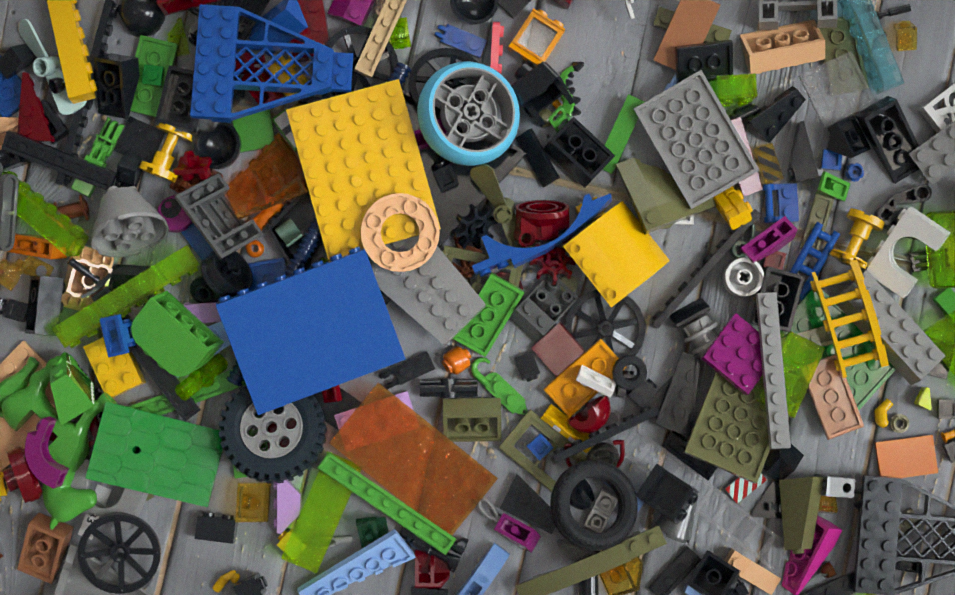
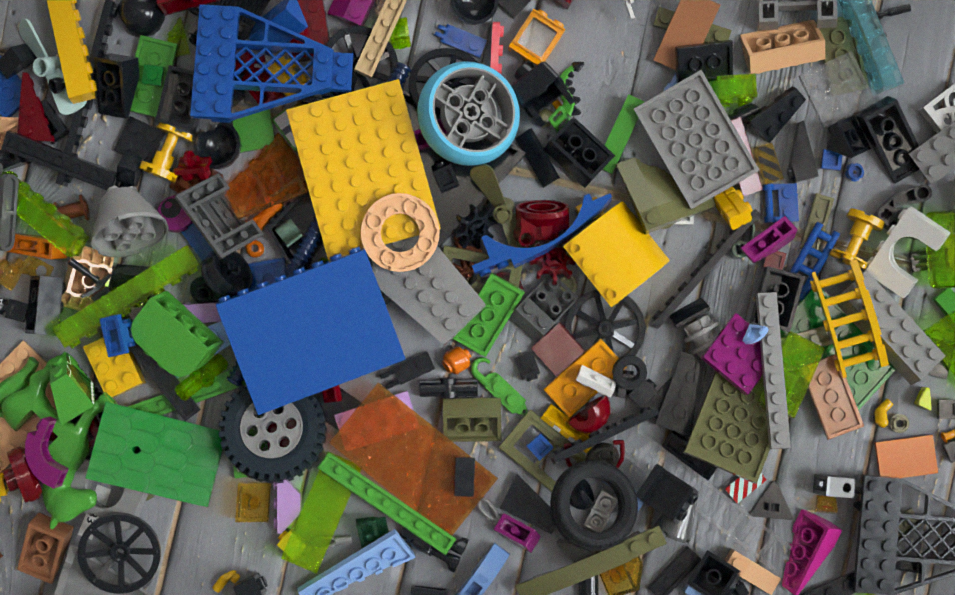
(100, 152): bright green arm -> none
(216, 528): black brick -> none
(430, 571): dark red slope -> none
(464, 476): none -> black tile
(753, 280): white brick -> none
(754, 333): none -> light blue tile
(782, 462): black slope -> none
(799, 511): olive slope -> none
(826, 570): reddish brown hinge -> none
(833, 187): bright green slope -> none
(906, 36): clear yellow bracket -> none

